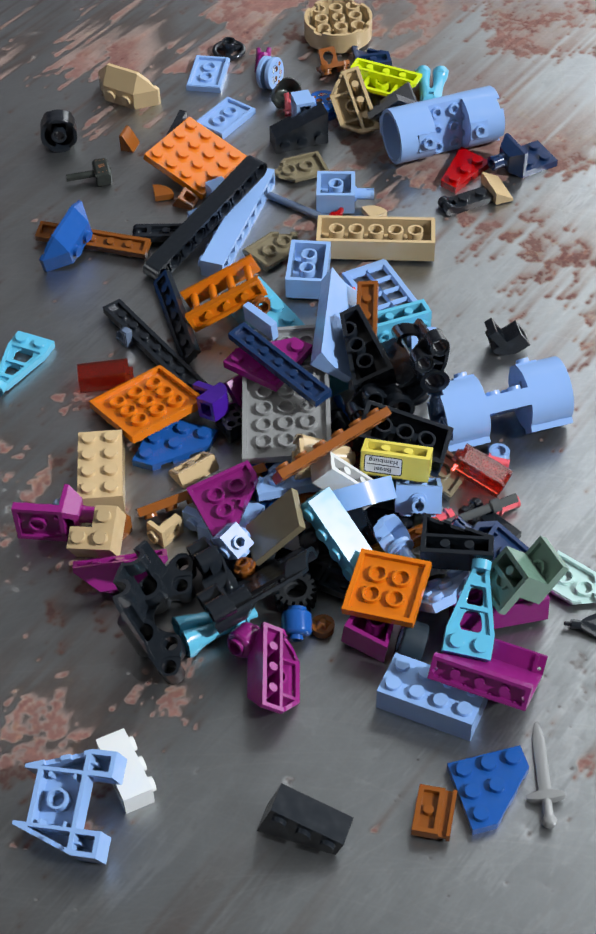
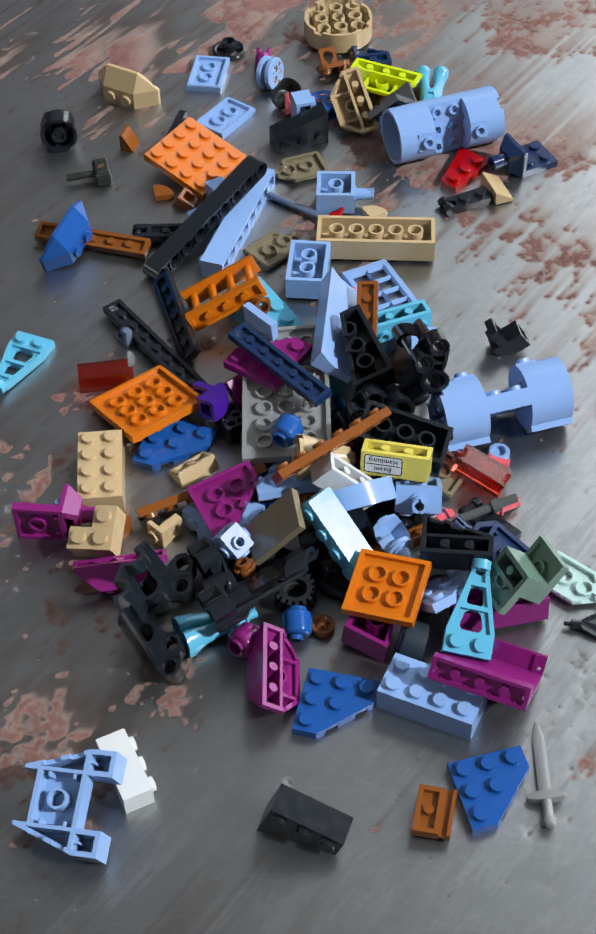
(285, 429): none -> blue head
(331, 701): none -> blue plate

